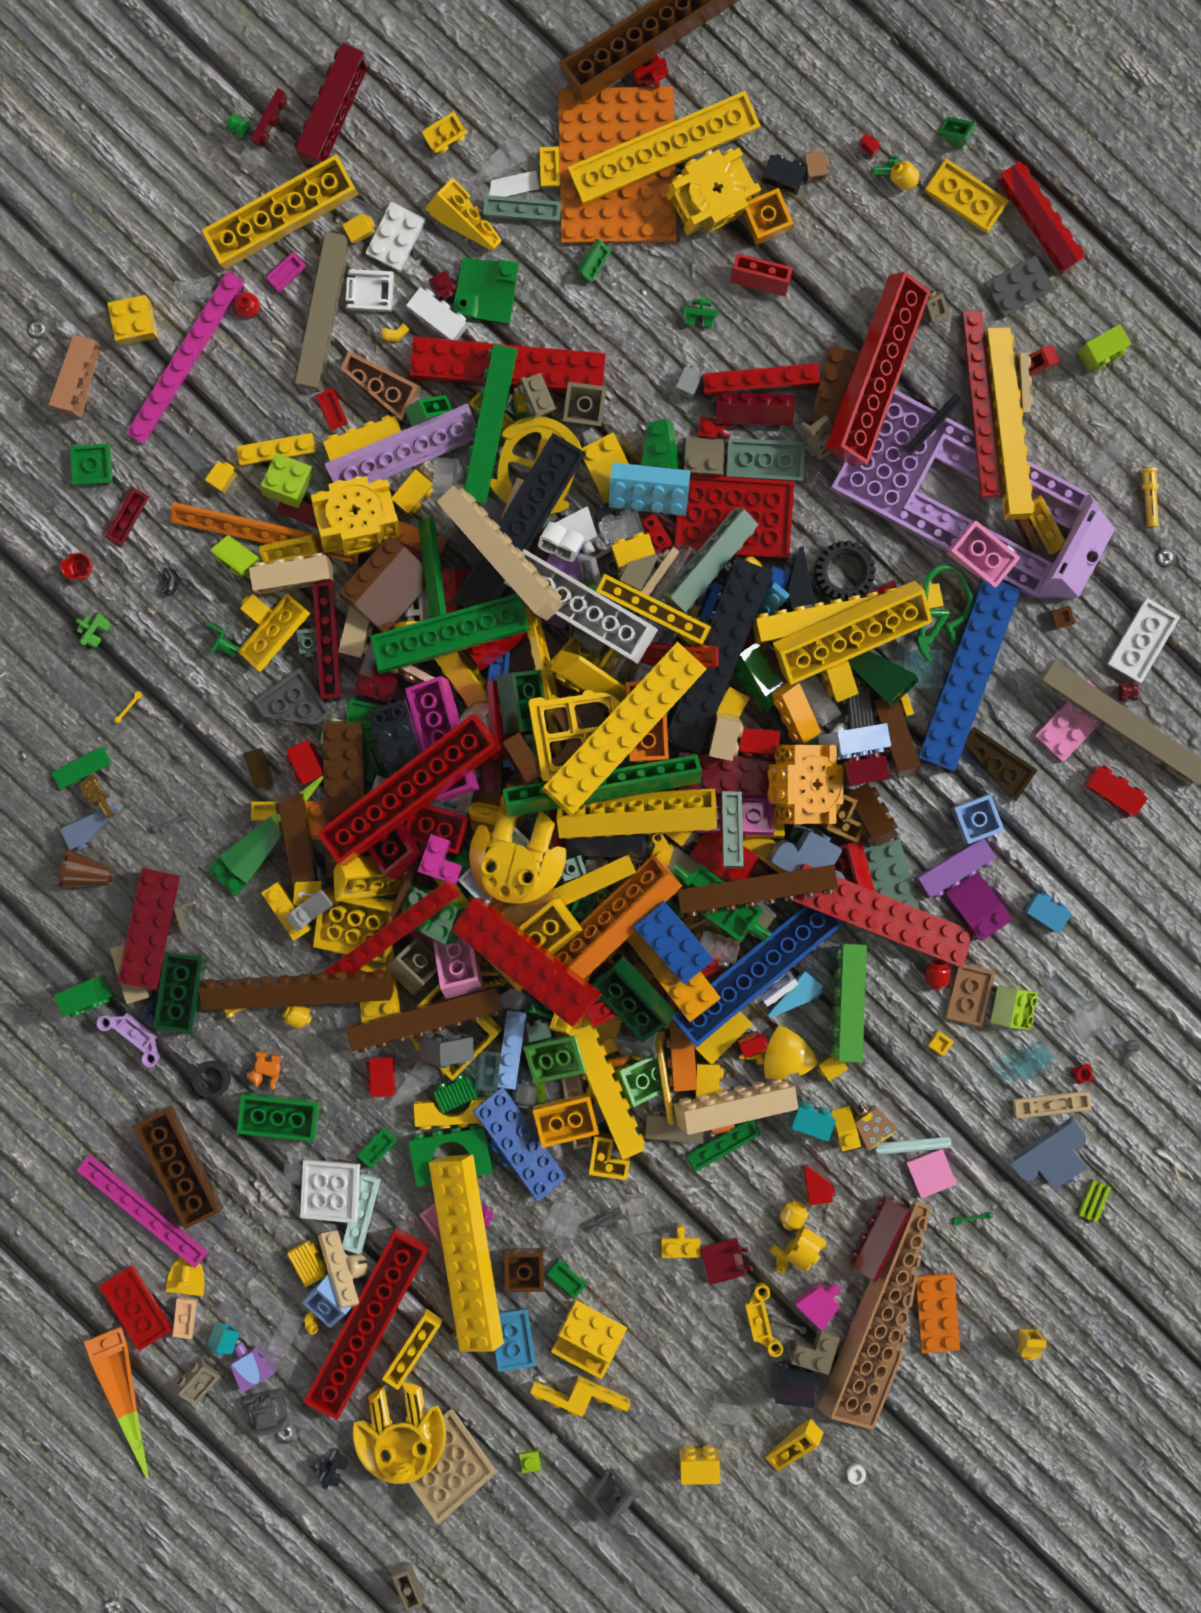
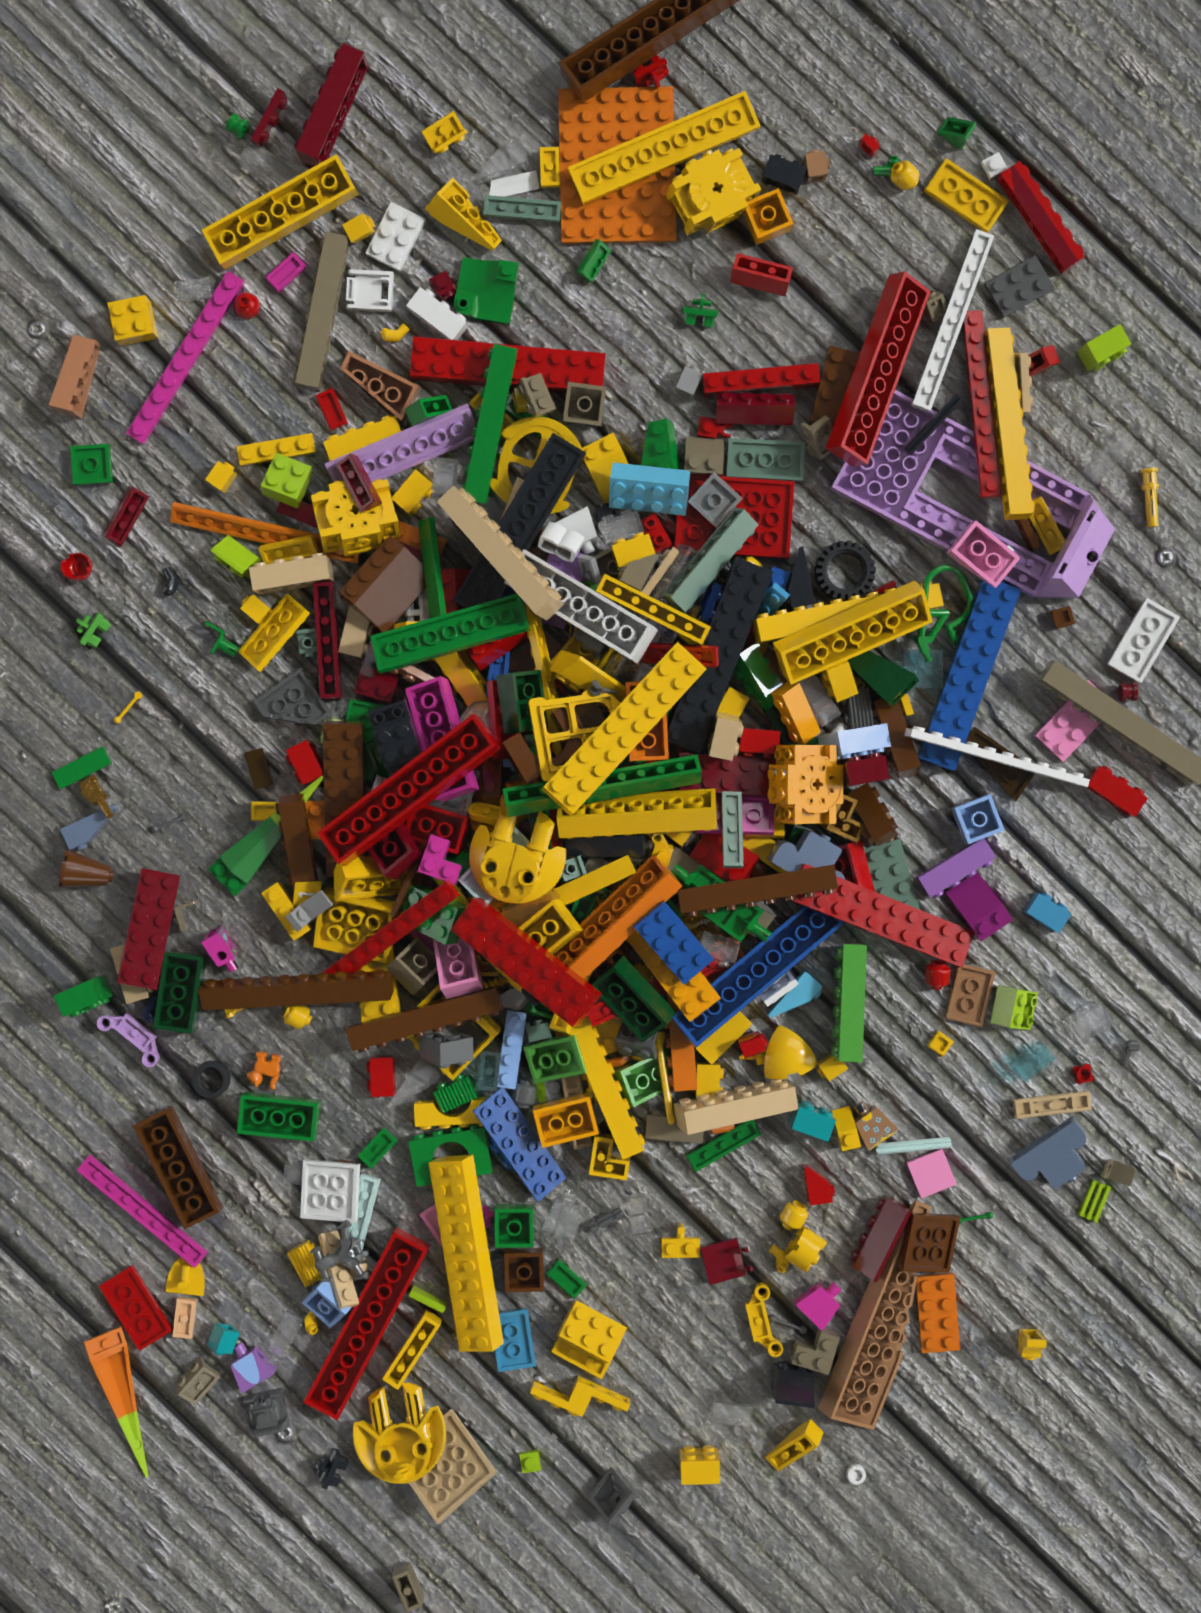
(219, 941): none -> dark pink torso
(347, 1253): none -> dark grey piece
(358, 483): none -> dark red slope
(428, 1299): none -> lime tile
(514, 1225): none -> green brick
(597, 689): none -> dark grey hand
(715, 499): none -> light grey plate
(929, 1242): none -> reddish brown plate
(952, 321): none -> white plate
(989, 753): none -> white plate
(994, 165): none -> white plate
(1118, 1172): none -> dark tan bracket

